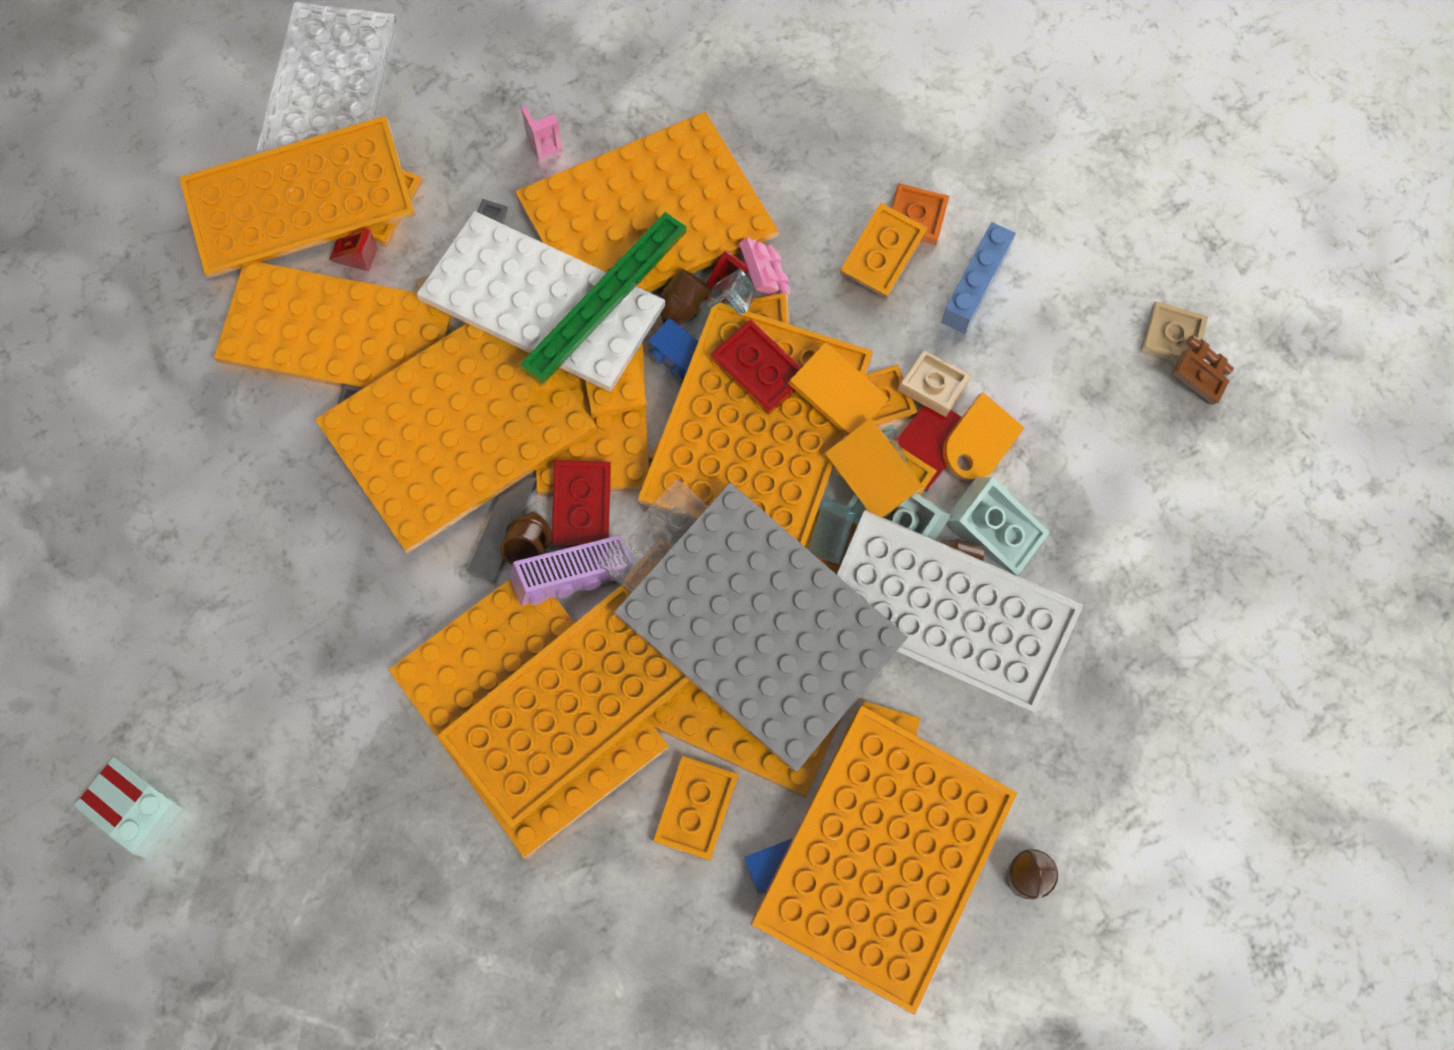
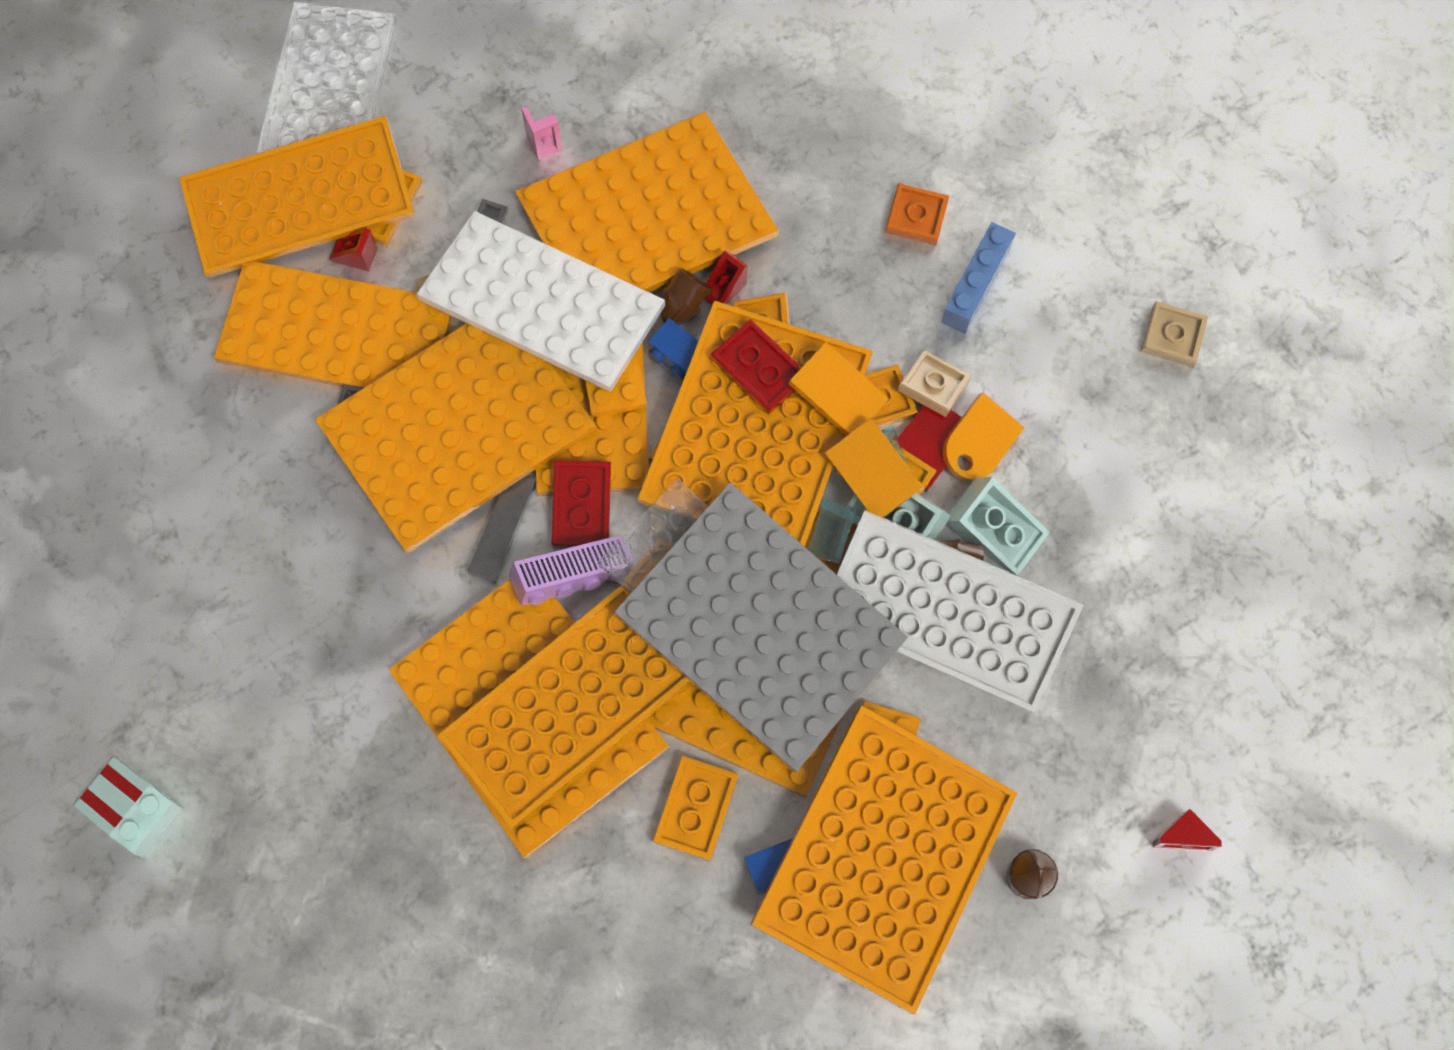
(525, 537): reddish brown helmet -> none
(603, 298): green plate -> none
(735, 289): clear light blue panel -> none
(764, 267): bright pink plate -> none
(883, 250): light orange plate -> none
(1188, 833): none -> red slope
(1198, 374): dark orange plate -> none

